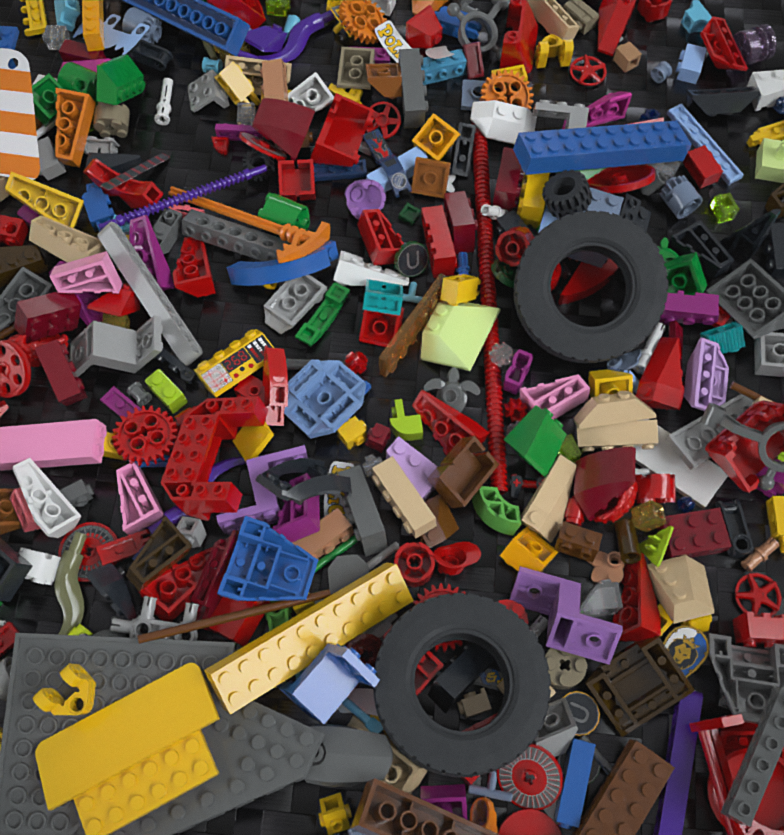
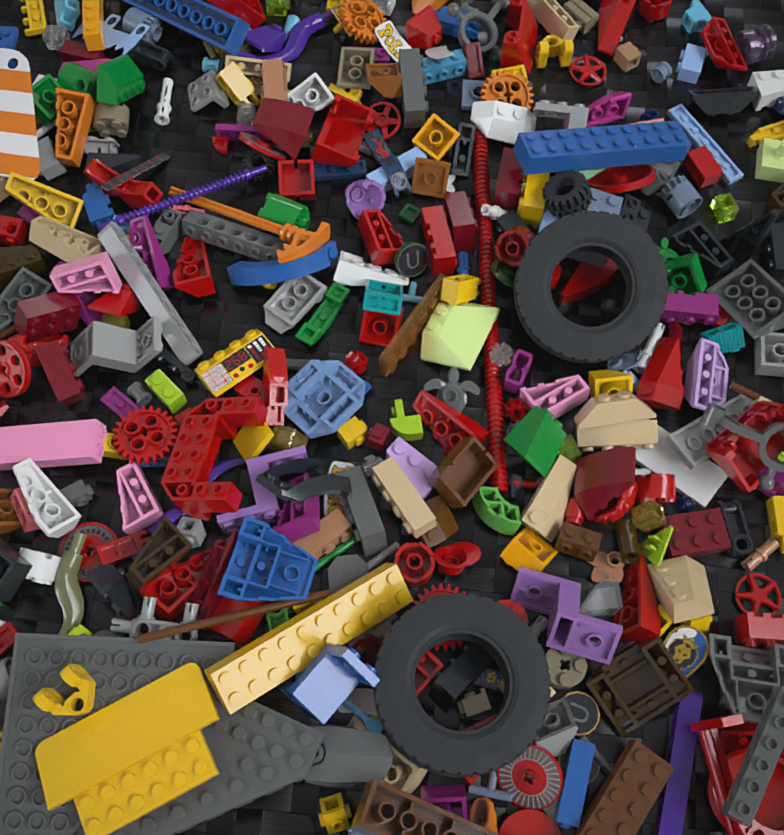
(286, 438): none -> clear yellow brick

